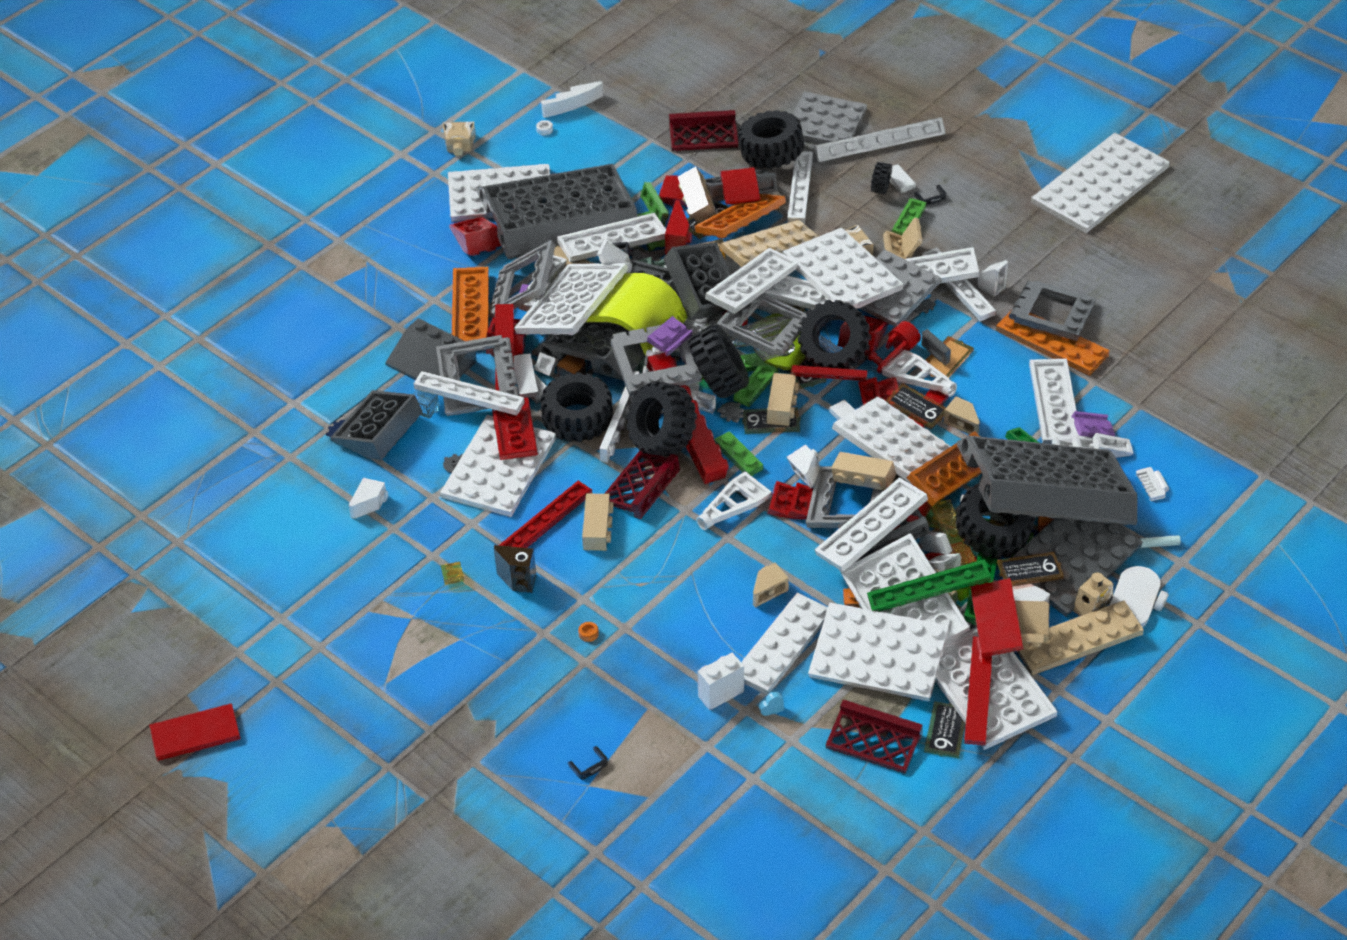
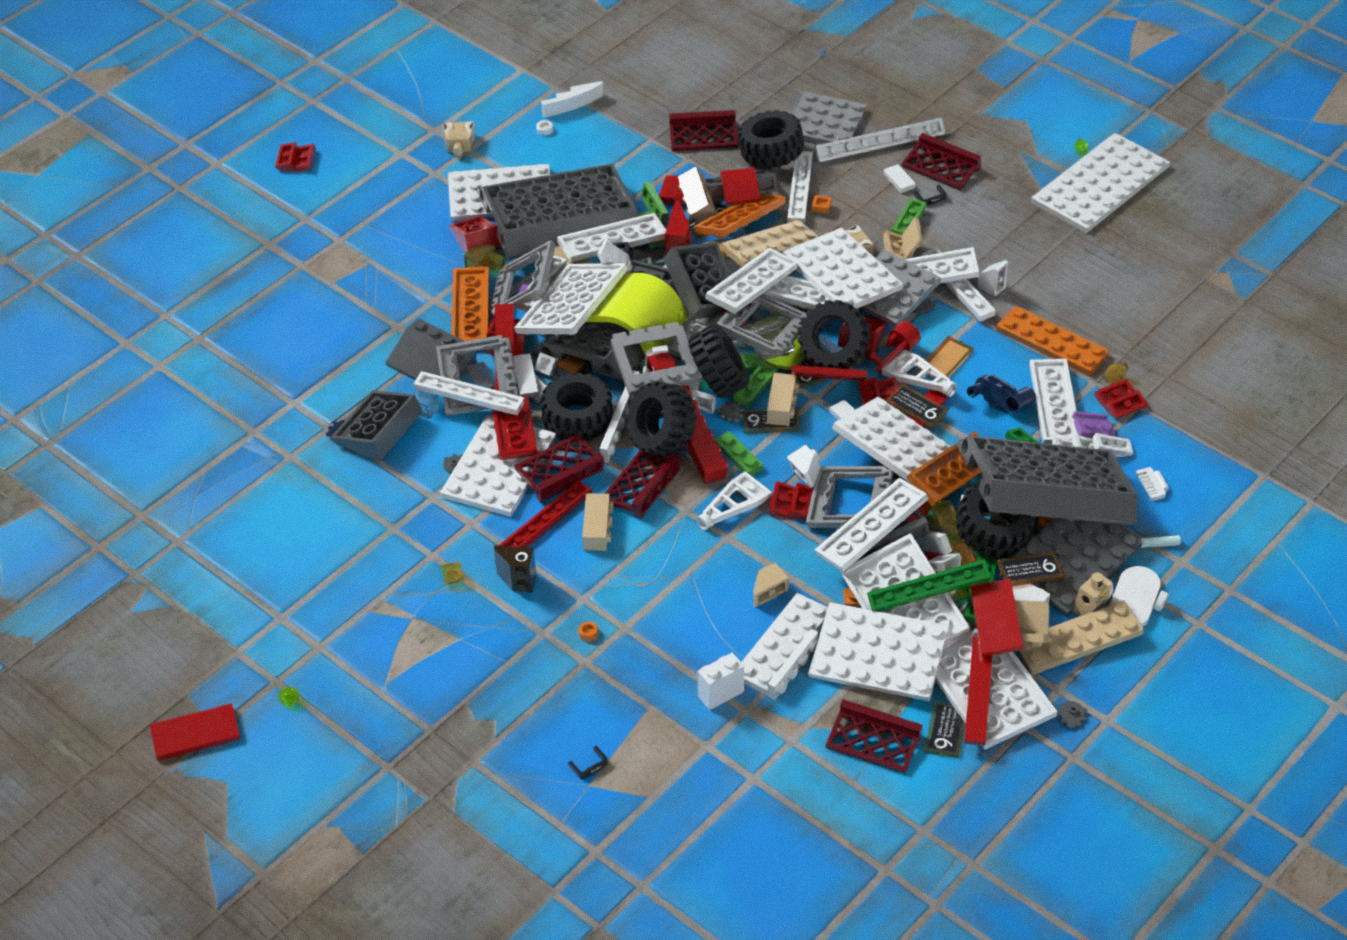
(288, 696): none -> clear neon green plate
(295, 158): none -> red slope
(367, 498): white slope -> none
(479, 375): none -> clear tile
(484, 256): none -> clear yellow brick
(568, 475): none -> dark red fence
(669, 336): medium lavender plate -> none
(772, 704): medium azure tile -> none
(790, 667): none -> white plate
(821, 204): none -> orange plate
(863, 471): tan brick -> none
(881, 177): black tyre -> none
(936, 347): dark grey tile -> none
(948, 153): none -> dark red fence
(962, 416): tan slope -> none
(1002, 394): none -> dark blue piece
(1072, 713): none -> dark grey piece
(1075, 321): dark grey hinge -> none
(1081, 146): none -> clear neon green plate
(1116, 372): none -> clear yellow plate
(1120, 399): none -> red slope

